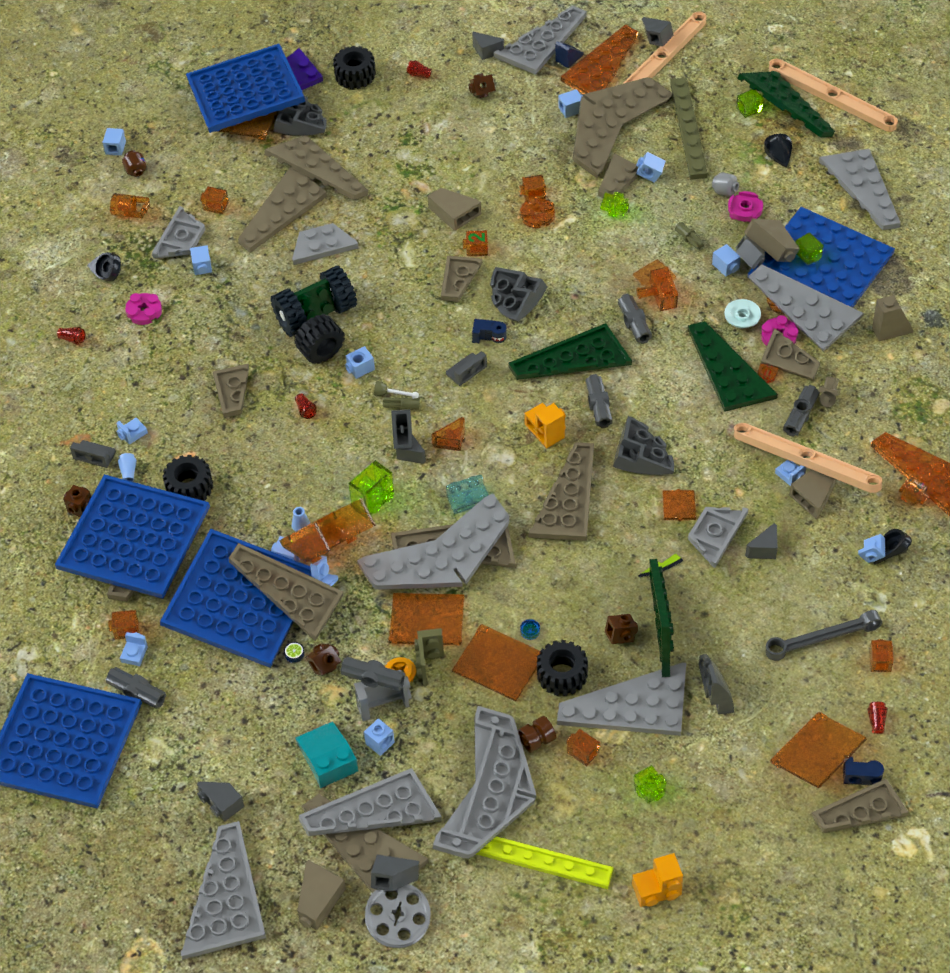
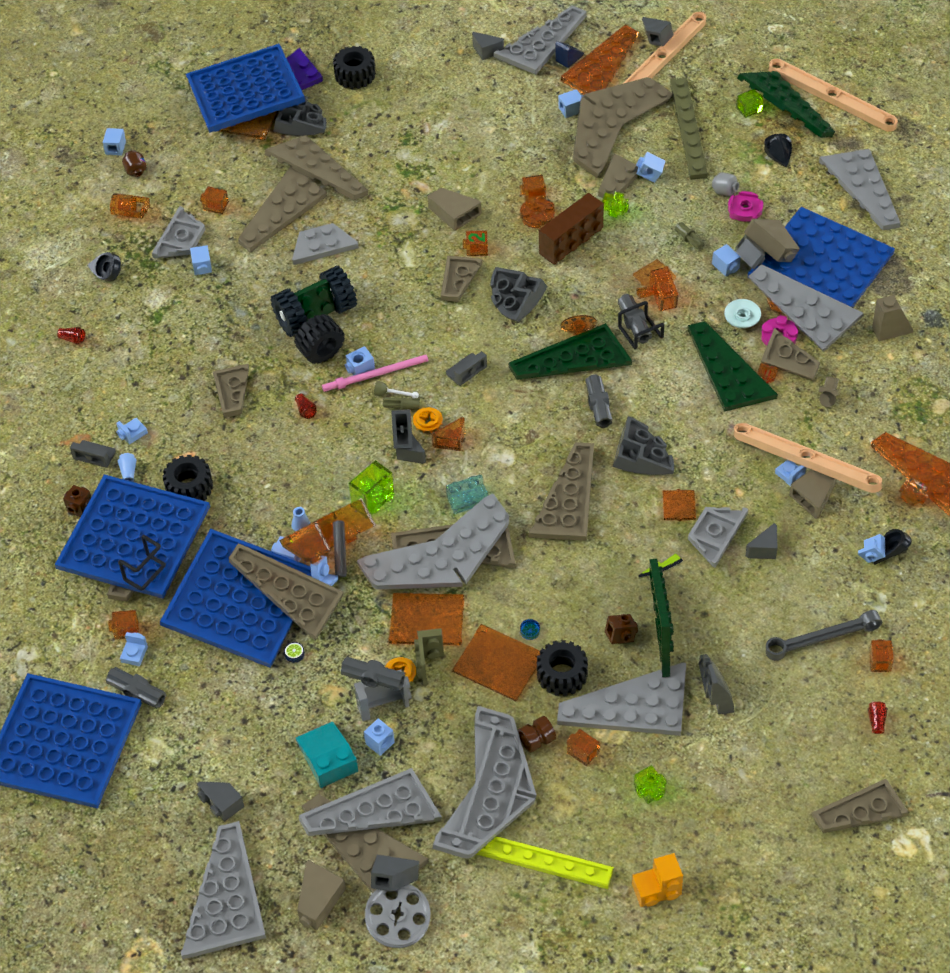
(138, 301): dark pink plate -> none
(149, 556): none -> black piece
(323, 658): reddish brown brick -> none
(339, 548): none -> dark grey axle
(340, 383): none -> bright pink bar
(417, 69): clear red cone -> none
(423, 414): none -> light orange gear
(486, 82): reddish brown brick -> none
(489, 330): dark blue leg -> none
(546, 423): light orange brick -> none
(571, 228): none -> reddish brown brick
(578, 324): none -> clear orange dish
(654, 327): none -> black piece
(801, 410): dark grey piece -> none
(810, 248): clear neon green brick -> none
(818, 750): clear orange piece -> none
(862, 772): dark blue leg -> none

